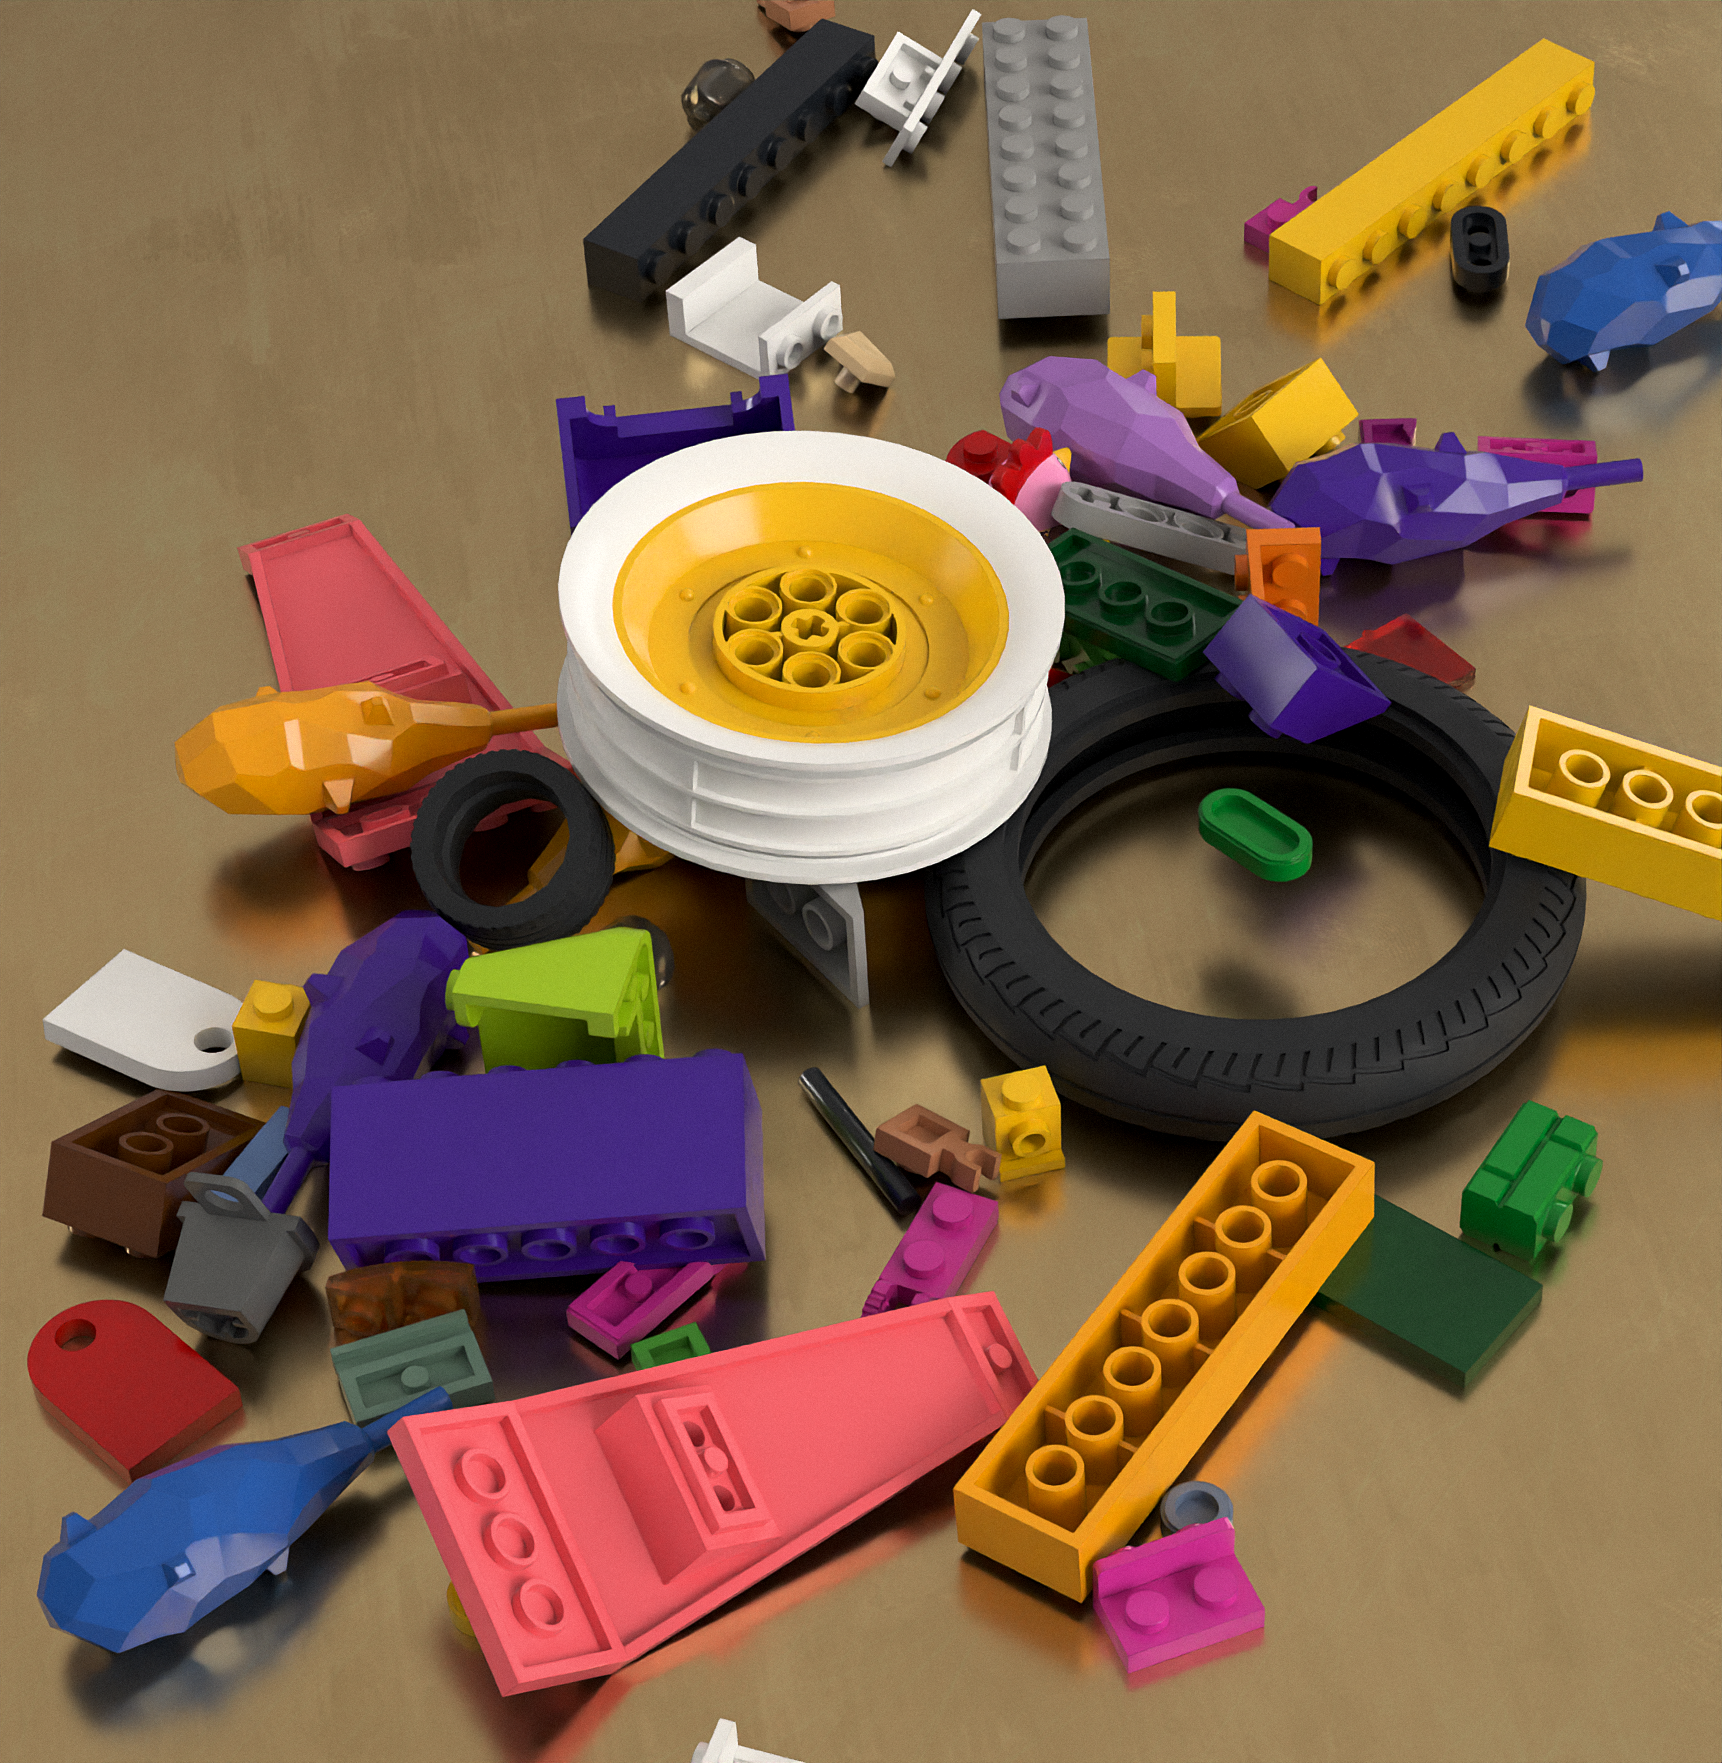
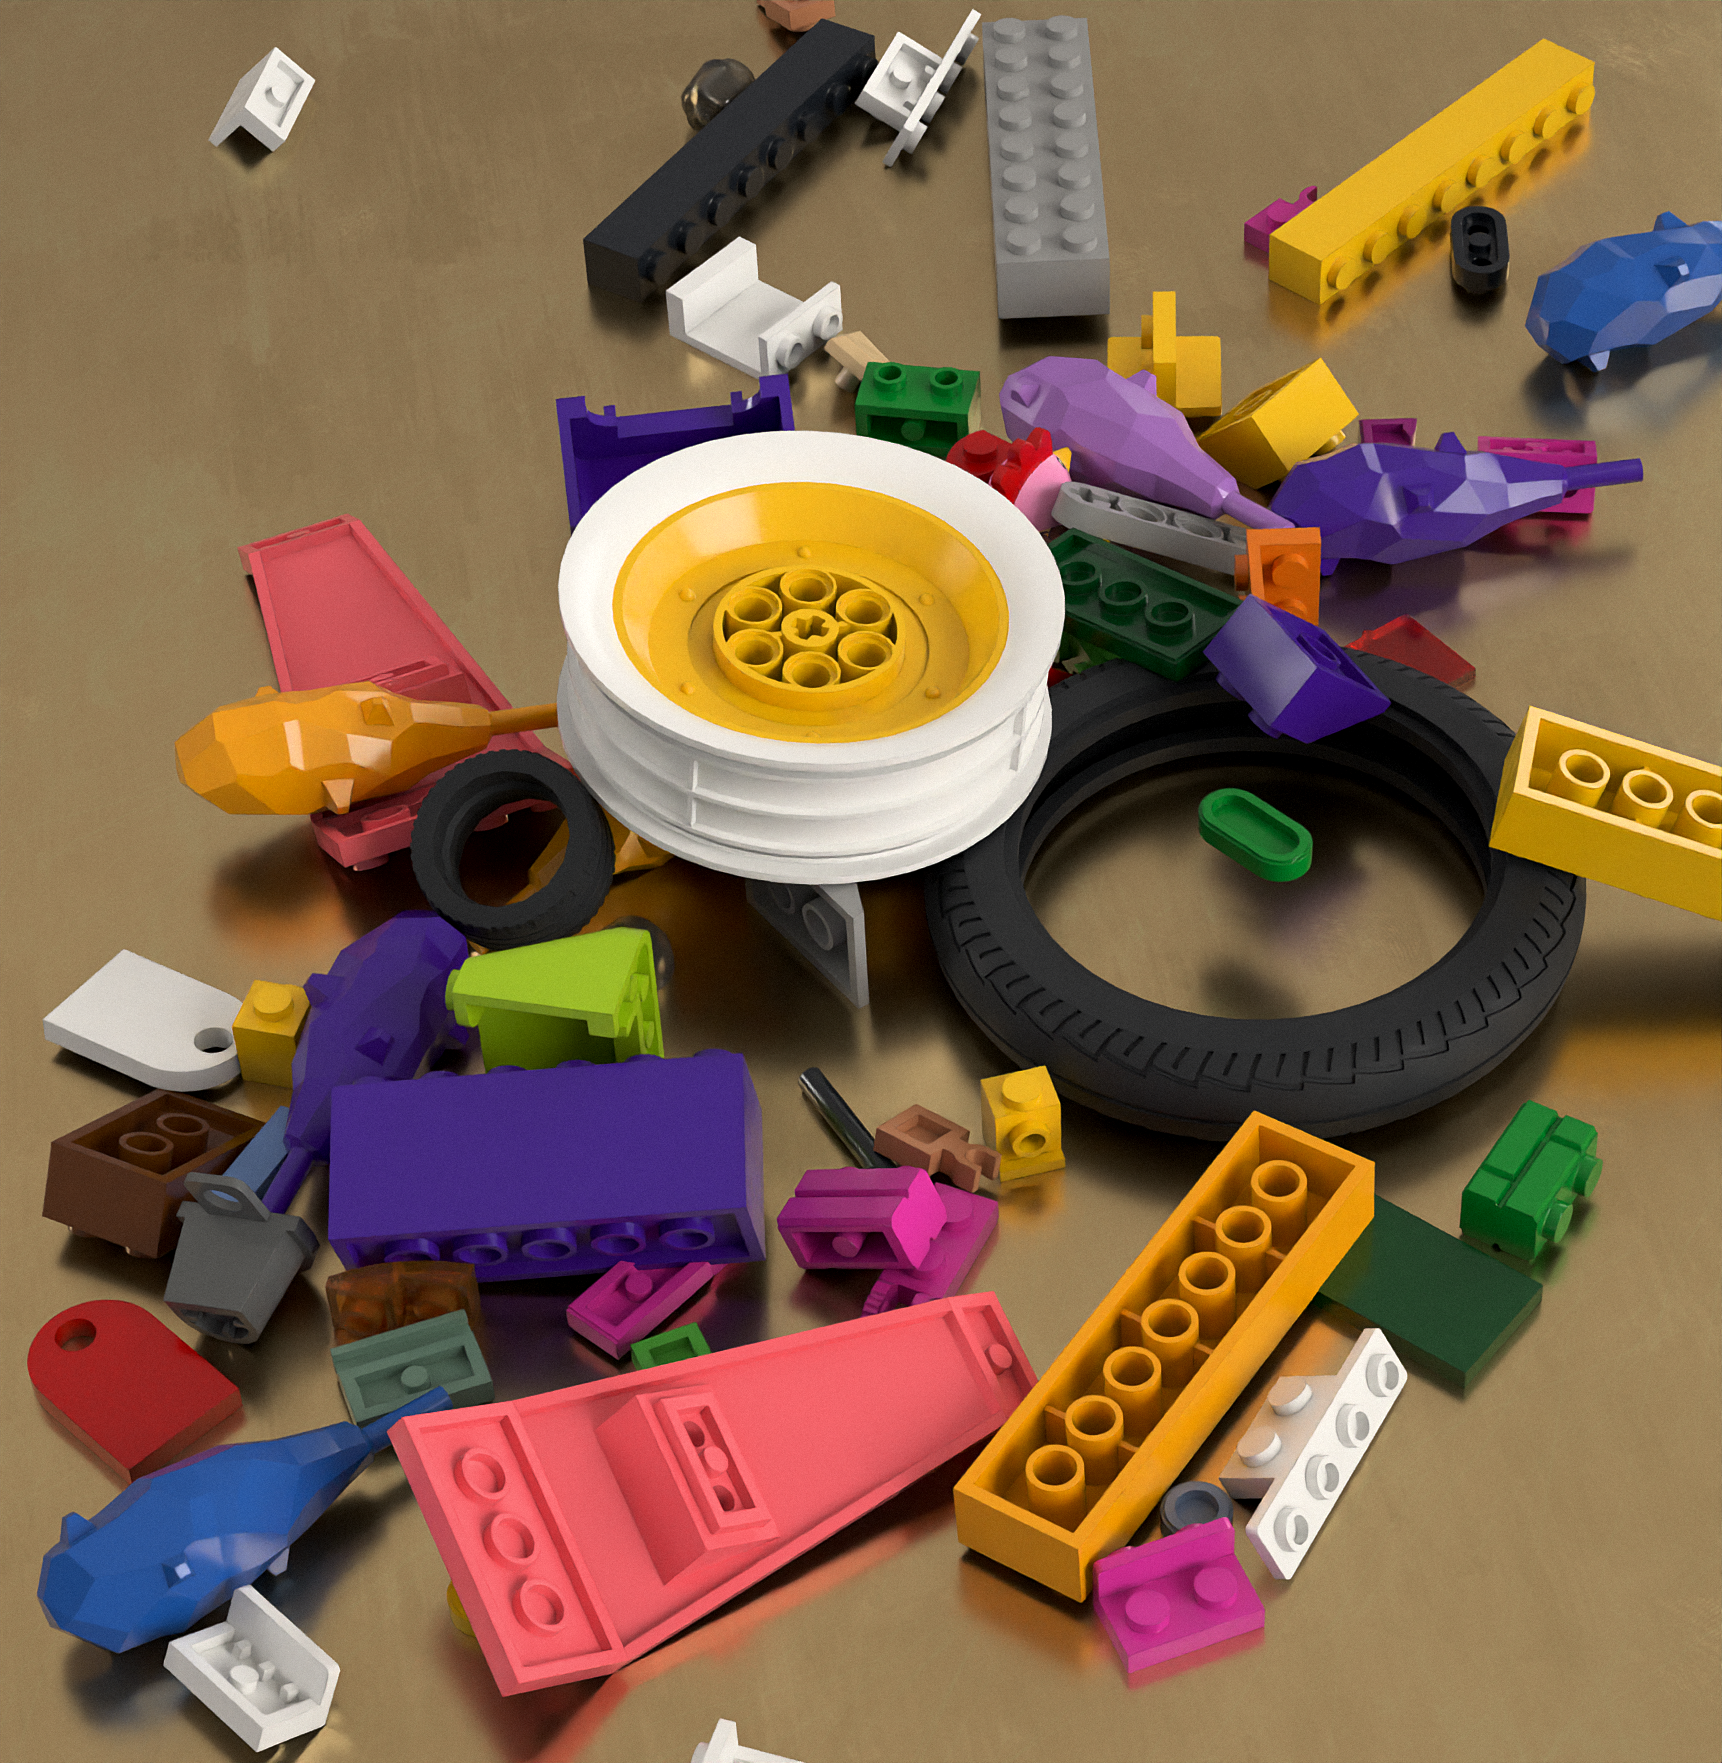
(257, 1672): none -> white bracket
(266, 101): none -> white panel
(862, 1218): none -> dark pink brick
(918, 405): none -> green brick
(1308, 1448): none -> white bracket

